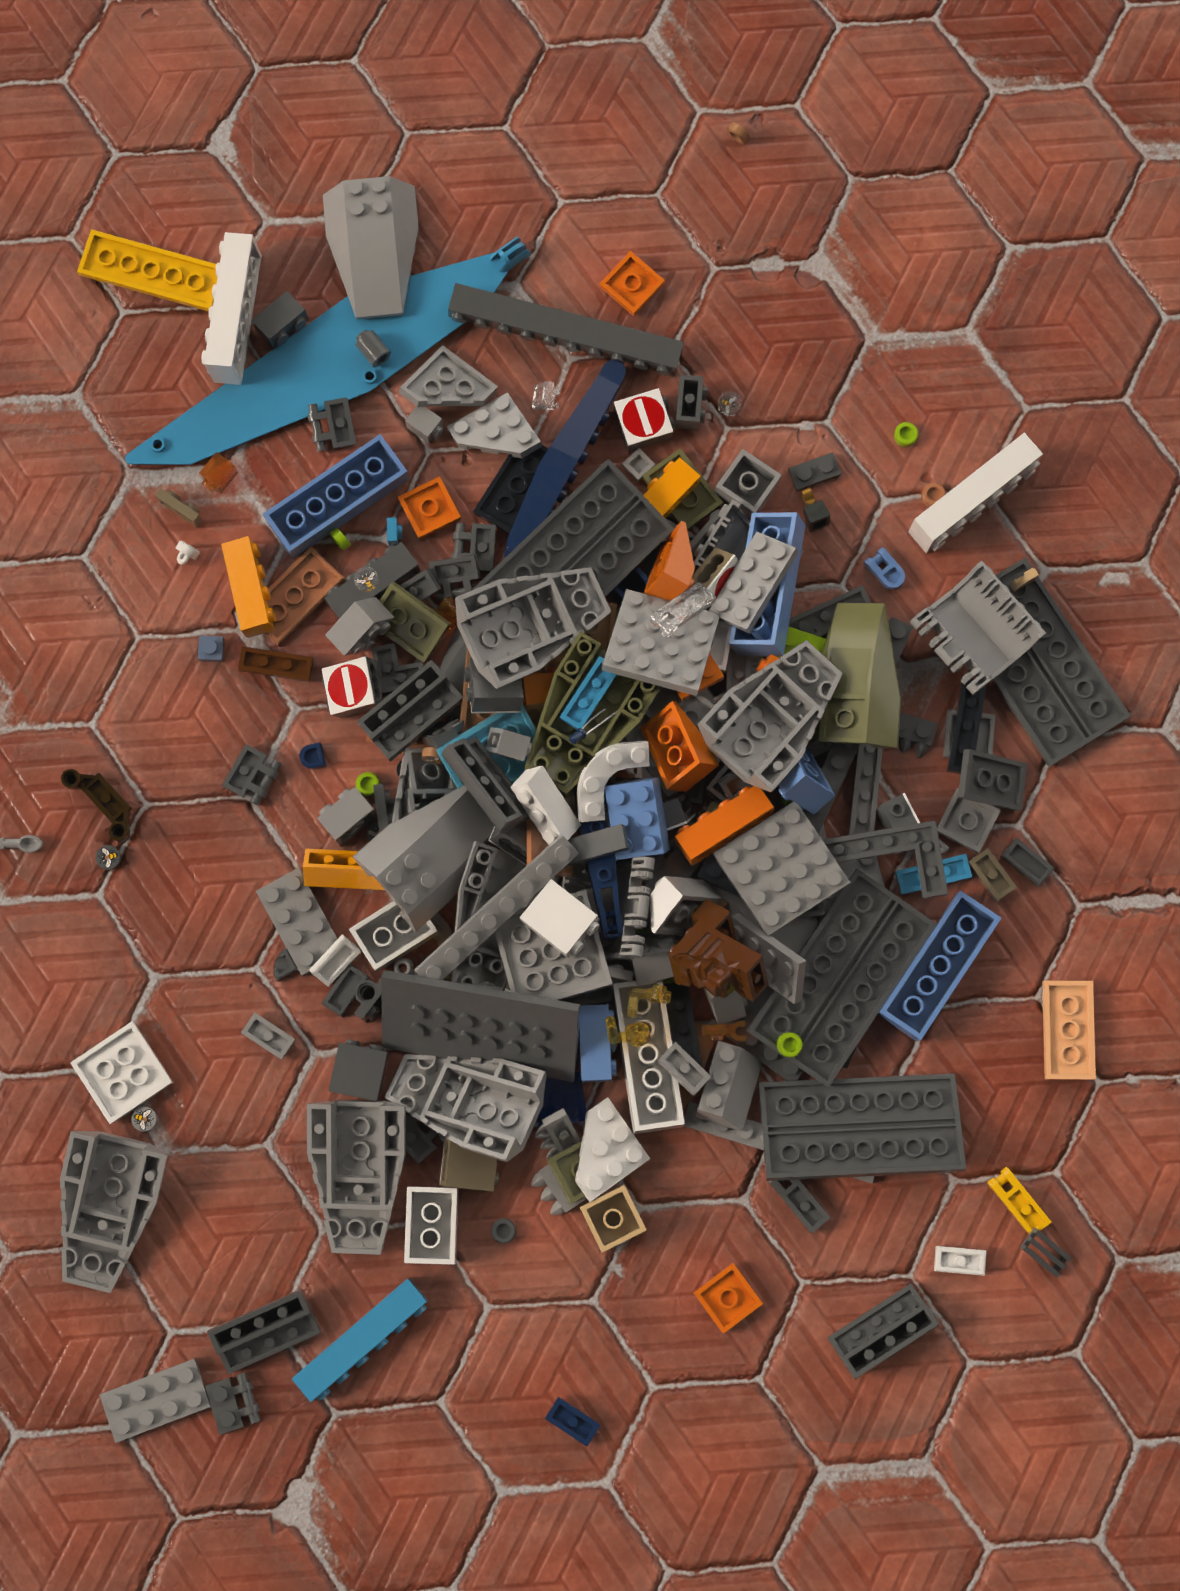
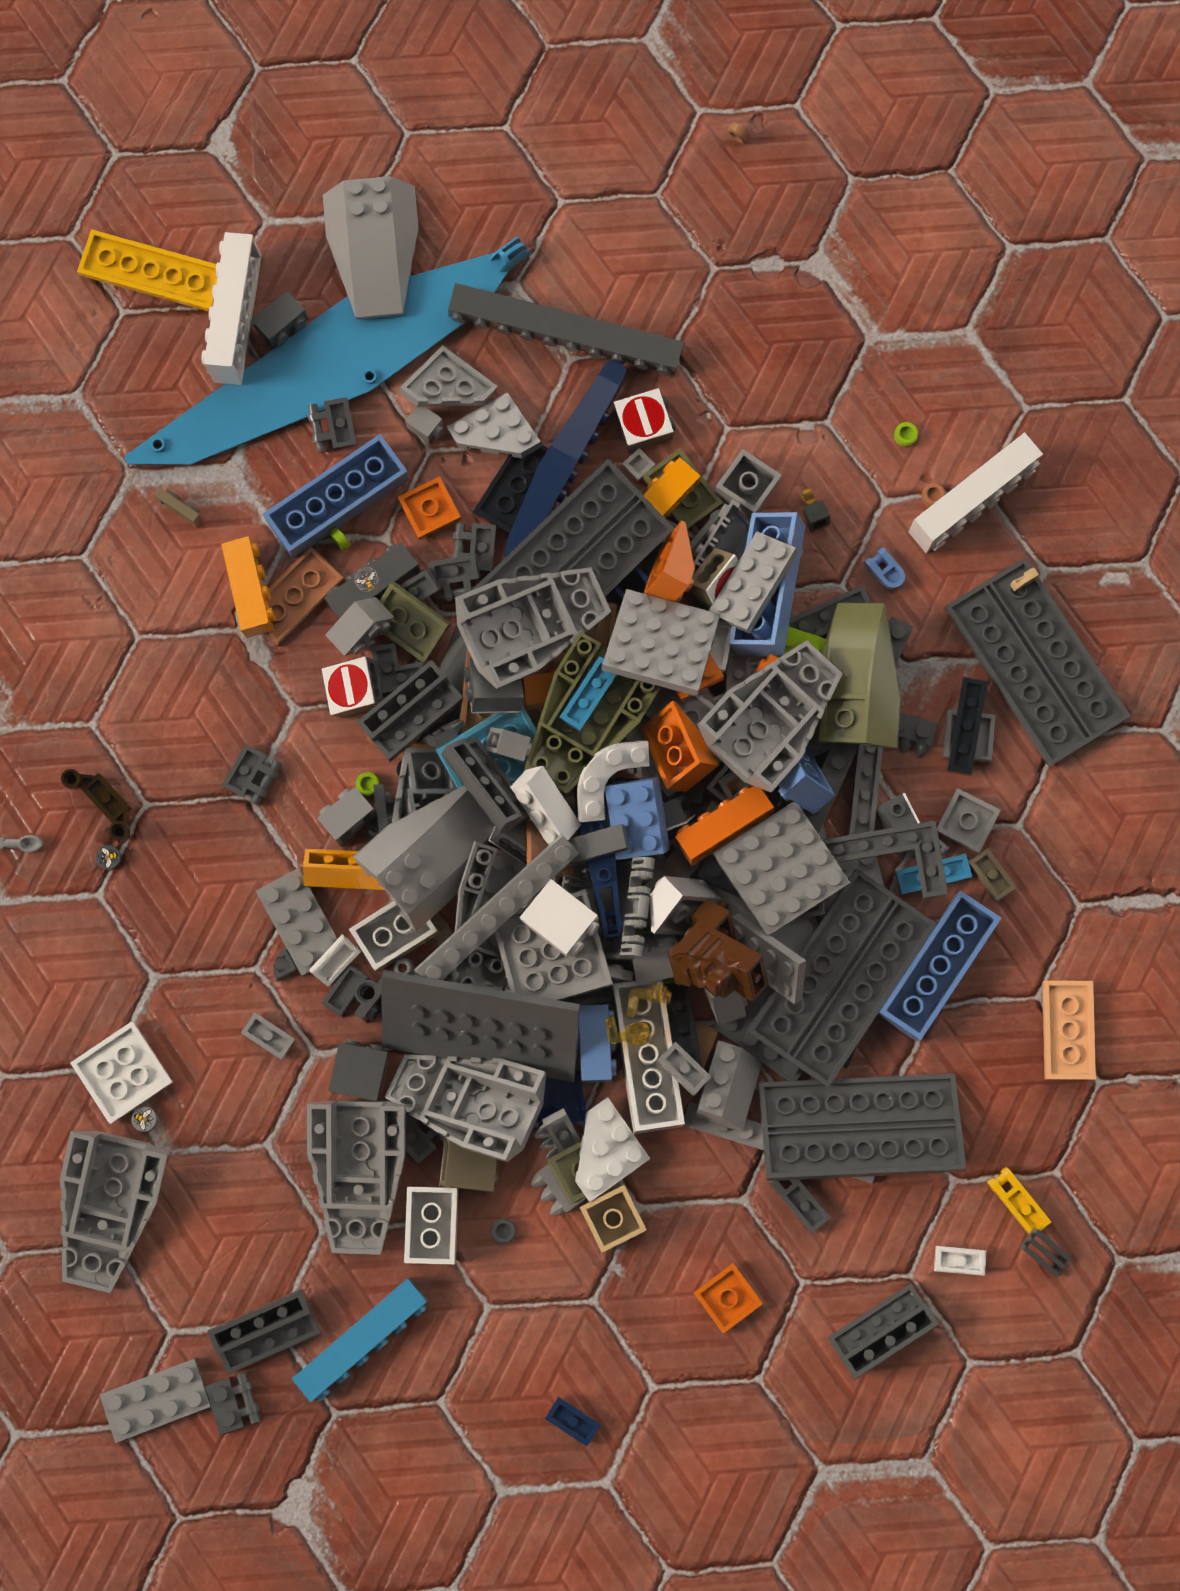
(187, 550): white tile -> none
(211, 648): sand blue plate -> none
(217, 473): clear orange brick -> none
(275, 664): reddish brown plate -> none
(312, 756): dark blue tile -> none
(372, 348): dark grey brick -> none
(394, 531): dark azure plate -> none
(430, 755): medium nougat tile -> none
(447, 610): clear orange plate -> none
(543, 396): clear tile -> none
(581, 734): piece -> none
(632, 283): orange plate -> none
(682, 609): clear plate -> none
(690, 396): dark grey brick -> none
(718, 1031): clear orange plate -> none
(729, 403): clear tile -> none
(789, 1044): lime tile -> none
(814, 472): dark grey plate -> none
(980, 627): light grey hinge -> none
(992, 780): dark grey plate -> none
(1027, 862): dark grey tile -> none

